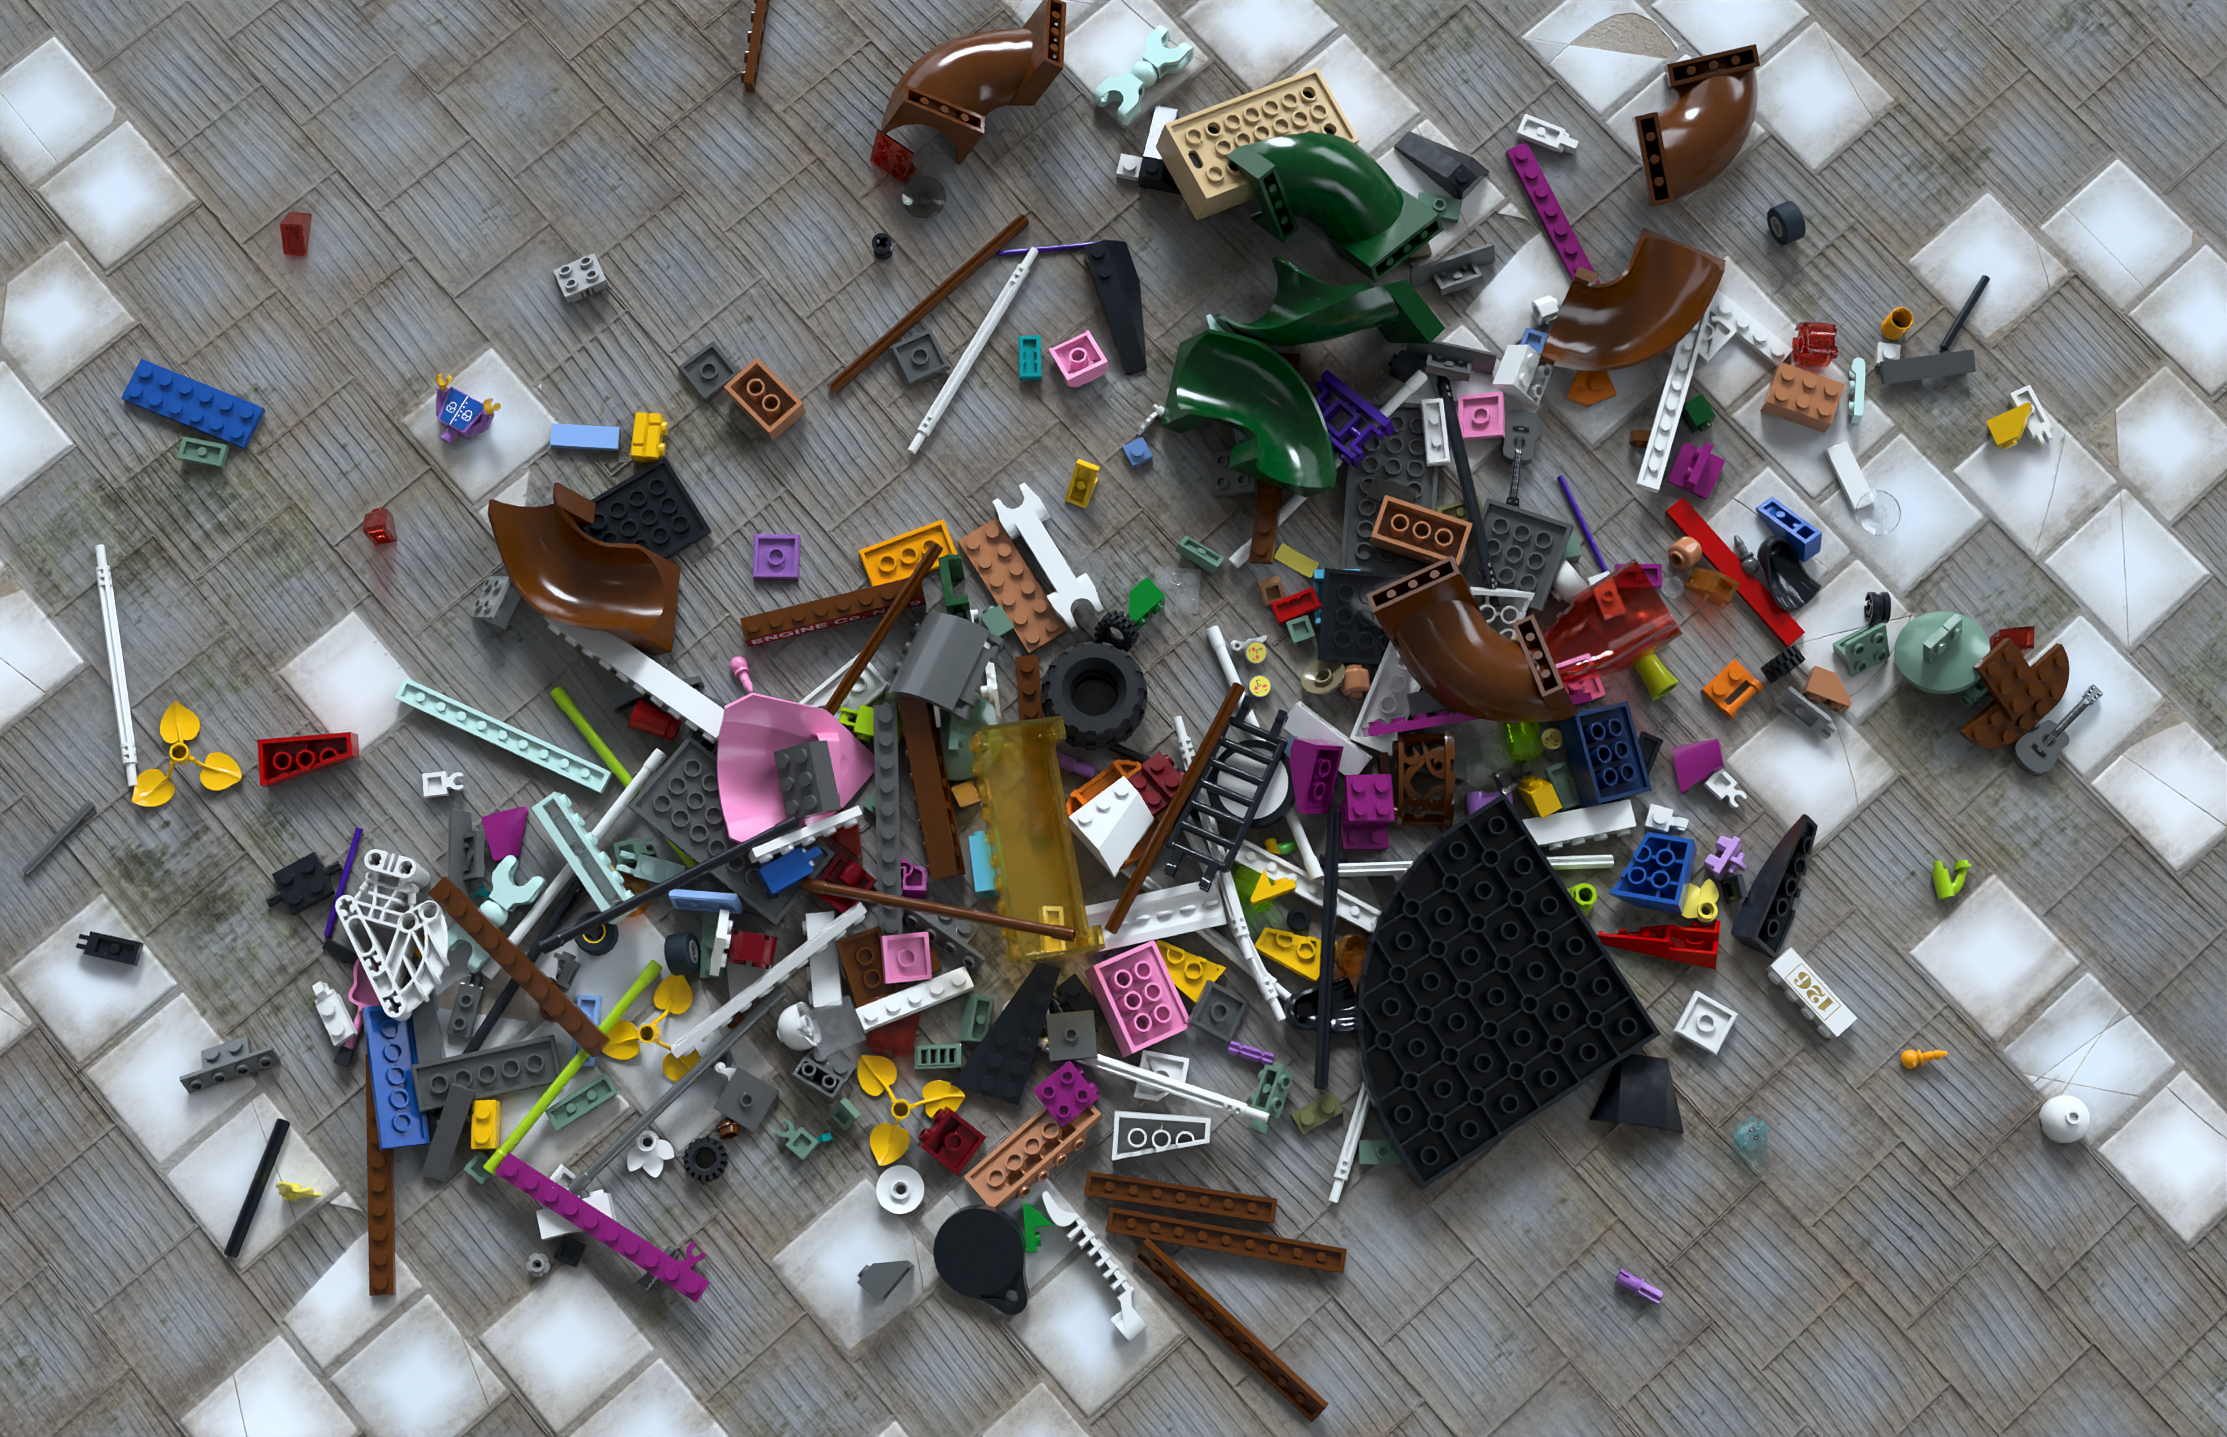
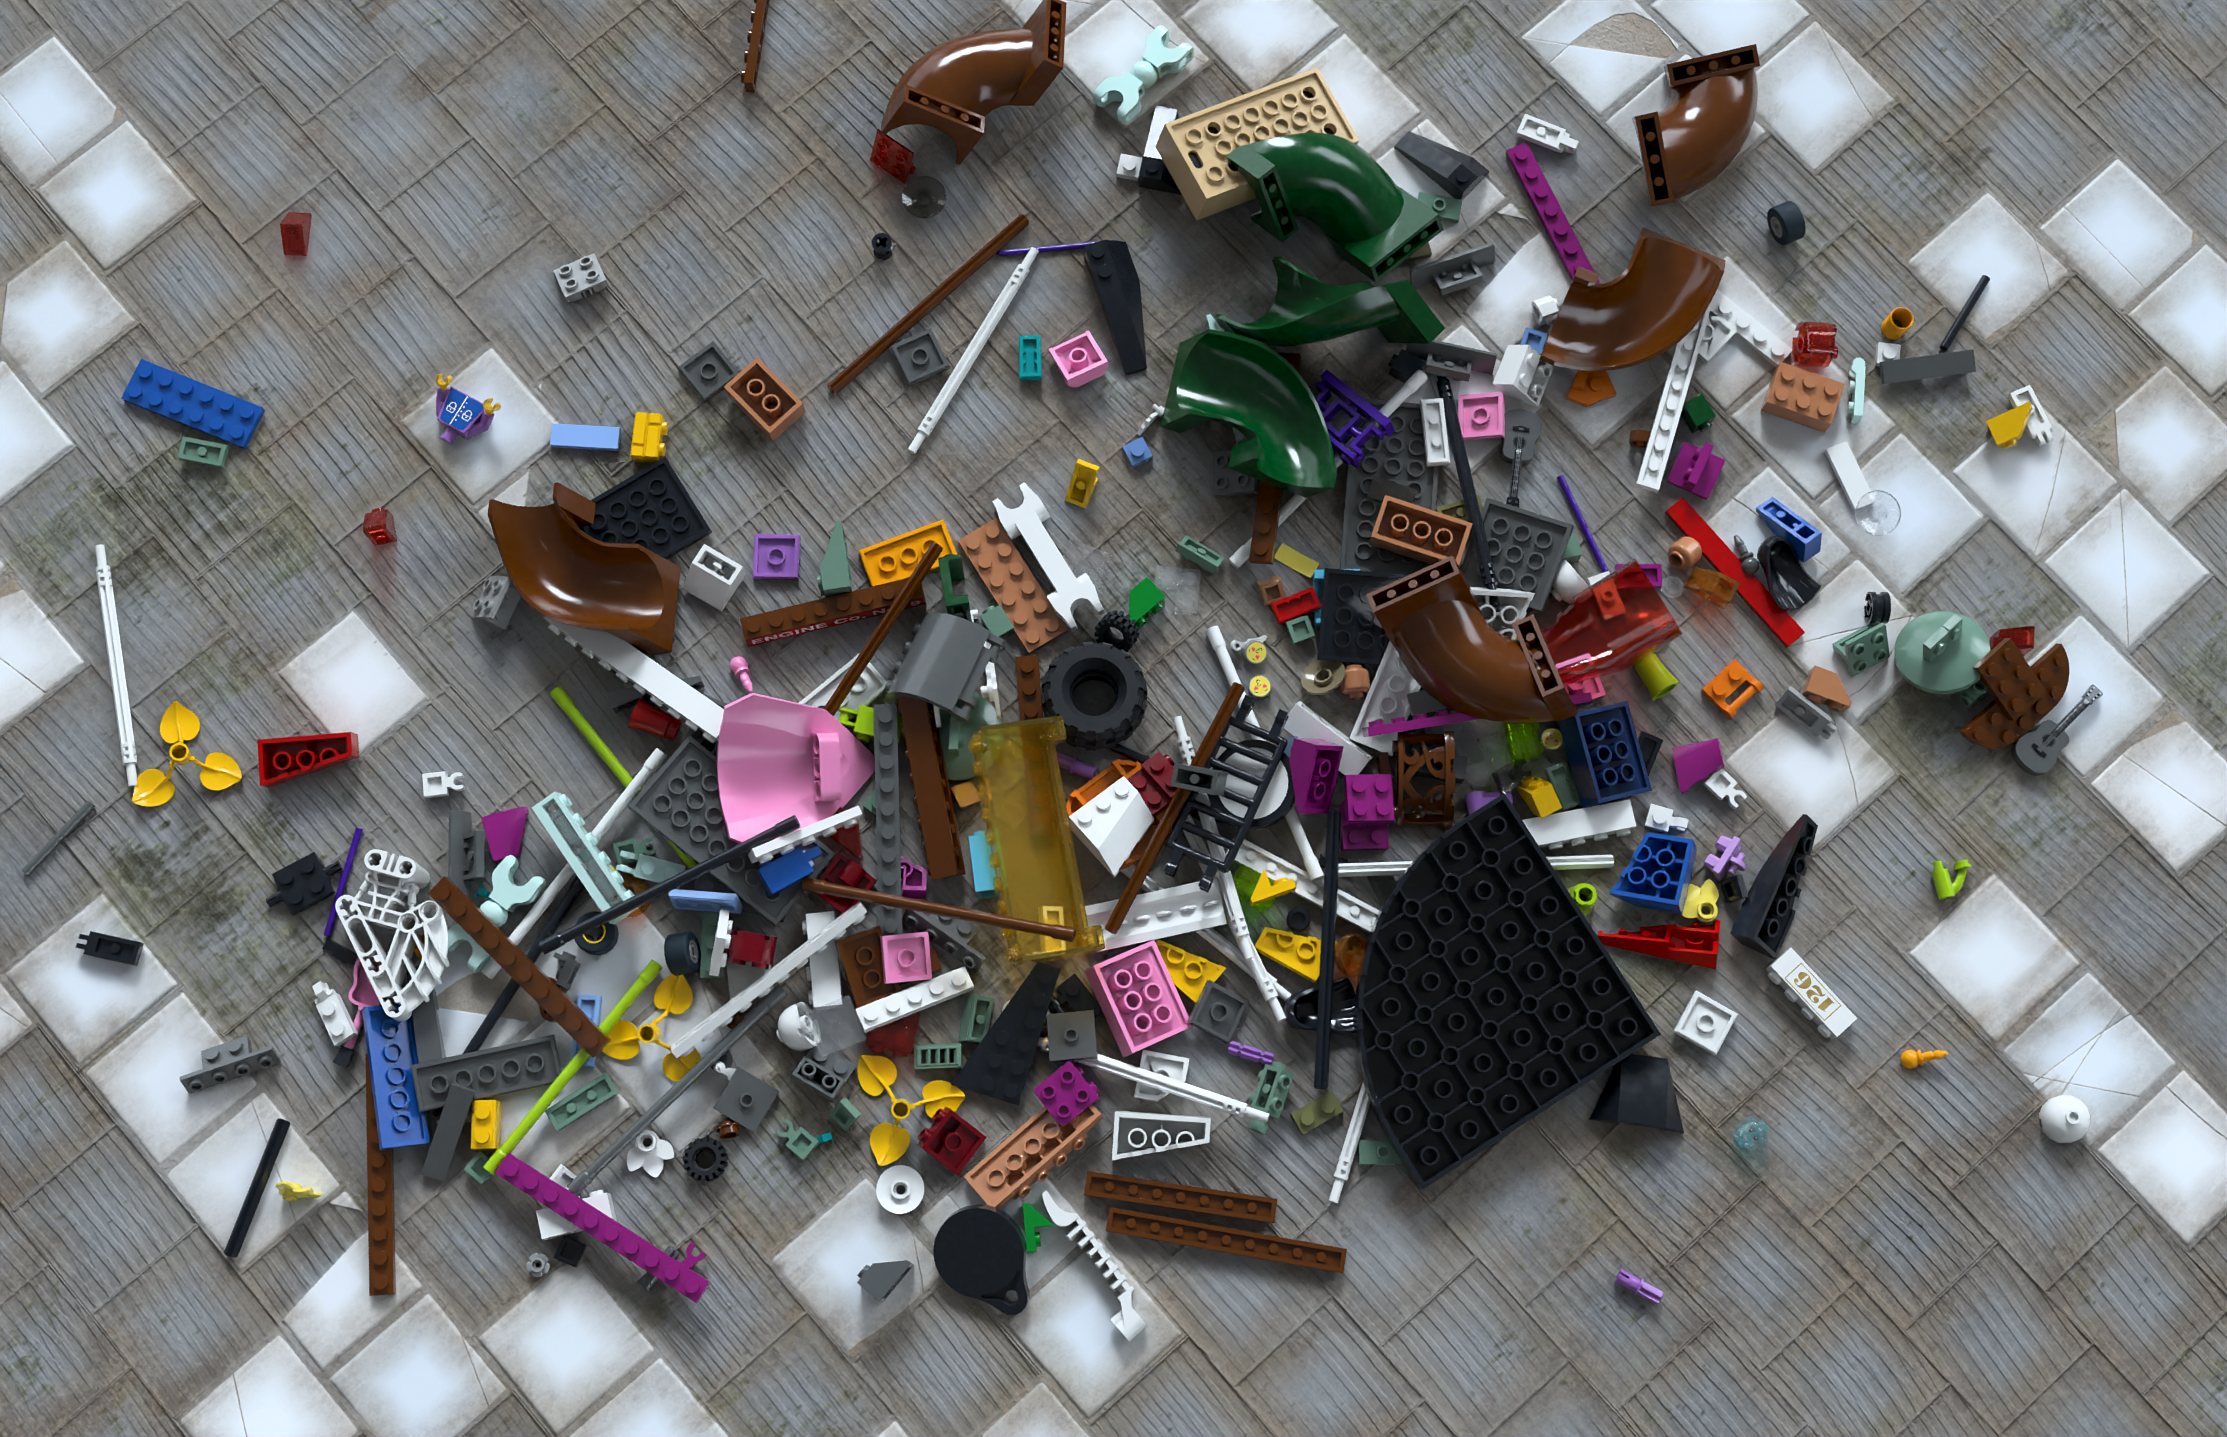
(466, 1007): dark grey hinge -> none
(503, 735): light aqua plate -> none
(713, 577): none -> white slope
(807, 780): dark grey brick -> none
(835, 567): none -> sand green slope
(1199, 779): none -> dark grey slope
(1230, 1330): reddish brown plate -> none
(1282, 848): arm -> none
(1782, 663): black tyre -> none

